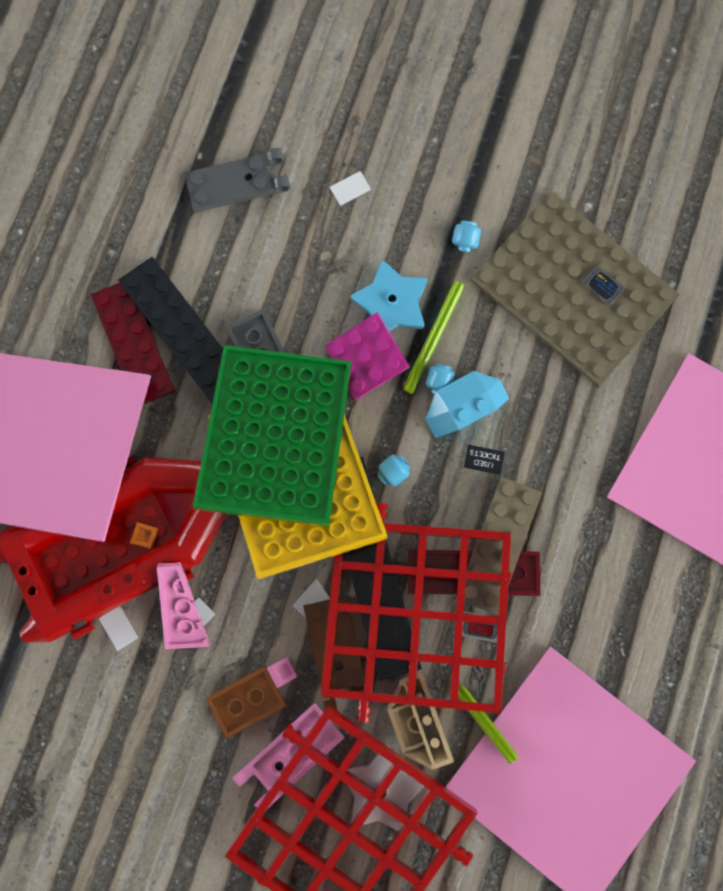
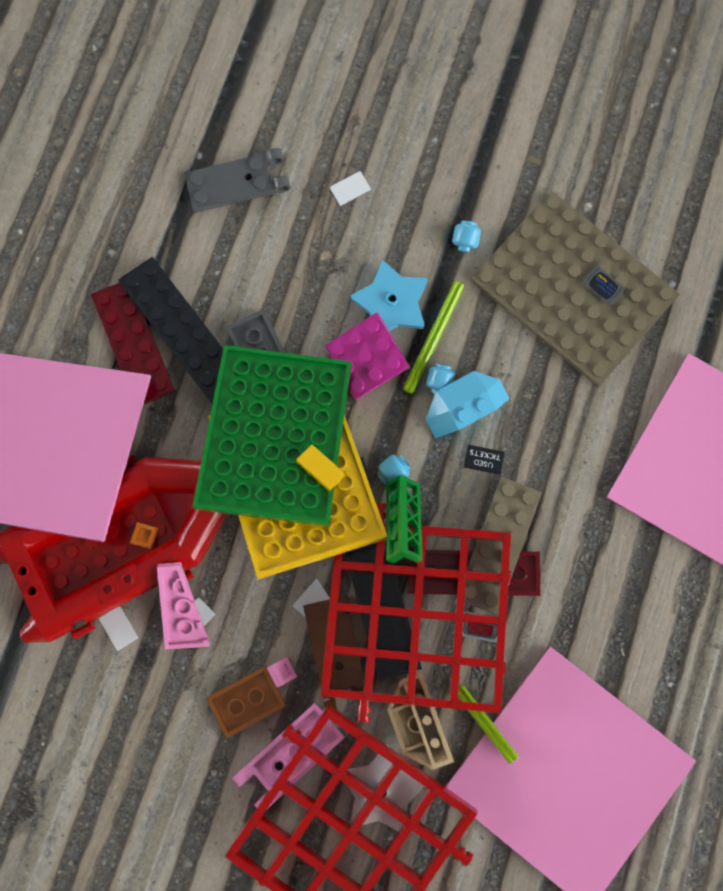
(320, 467): none -> yellow tile
(398, 517): none -> green fence

